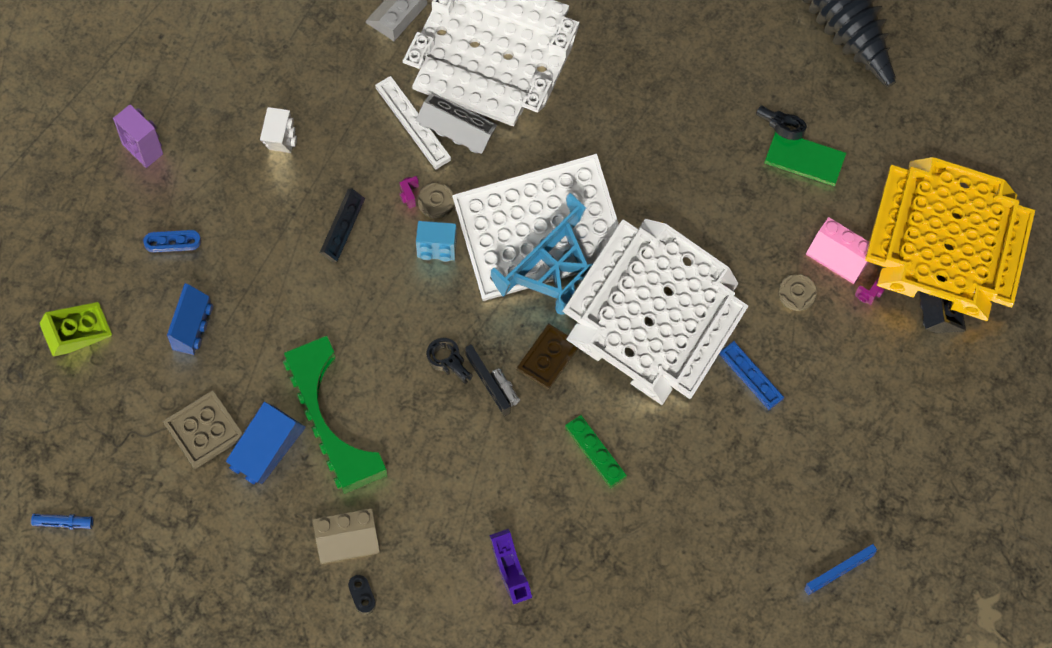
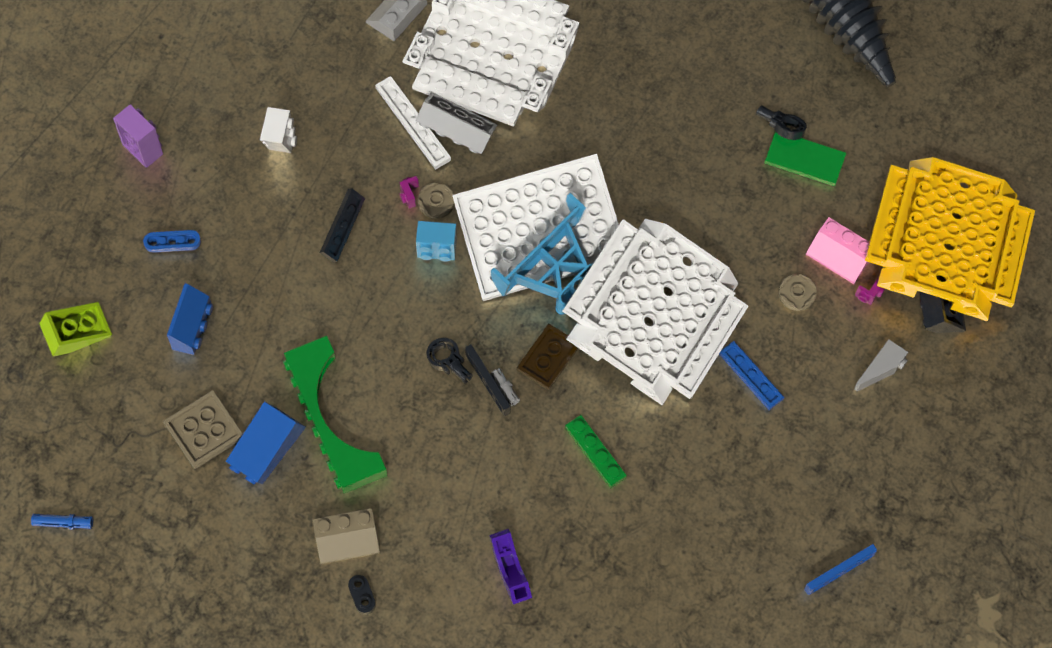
(884, 365): none -> light grey slope

